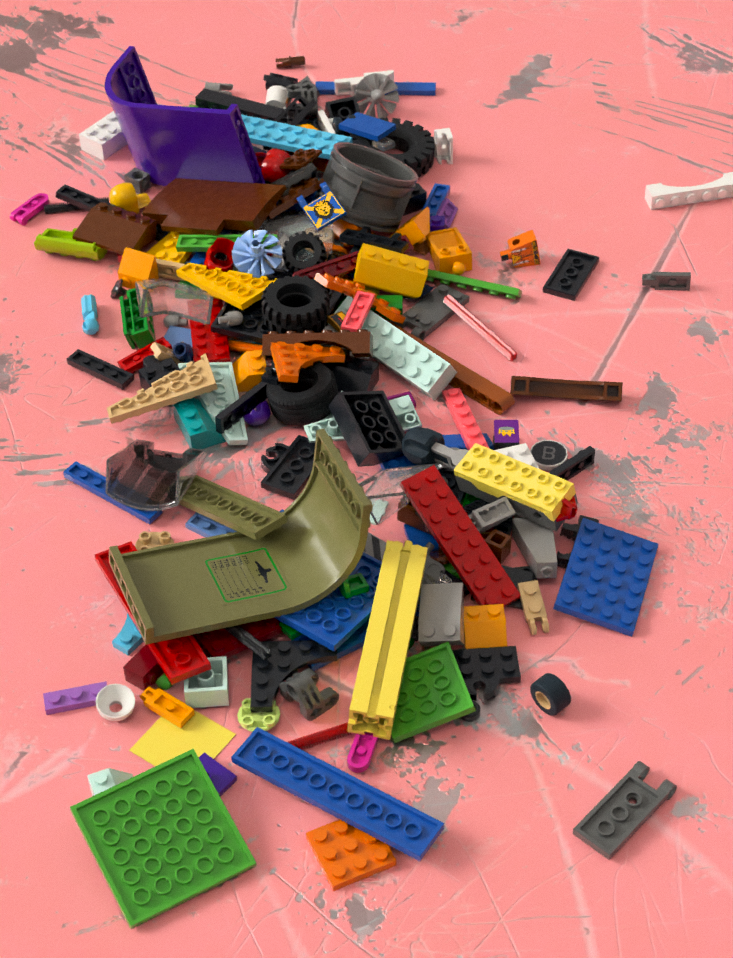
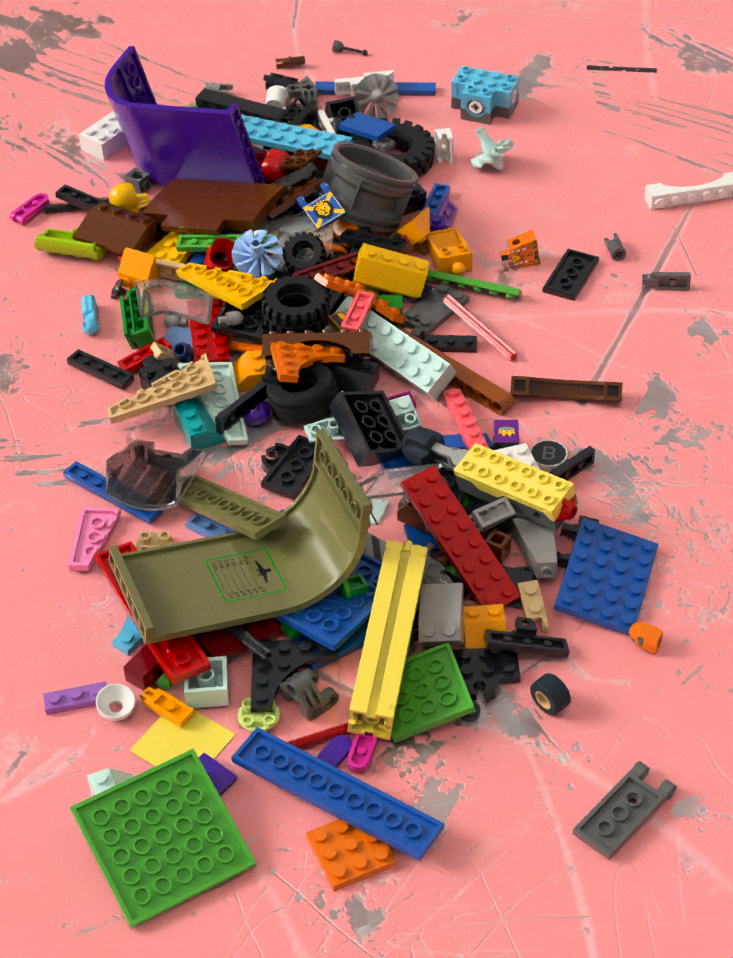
(90, 535): none -> bright pink wing
(336, 750): none -> dark purple tile
(338, 47): none -> hinge
(452, 343): none -> black plate
(484, 94): none -> medium azure piece
(492, 152): none -> light aqua piece
(526, 641): none -> black plate
(615, 247): none -> dark grey hinge
(629, 69): none -> black piece
(646, 636): none -> orange rock

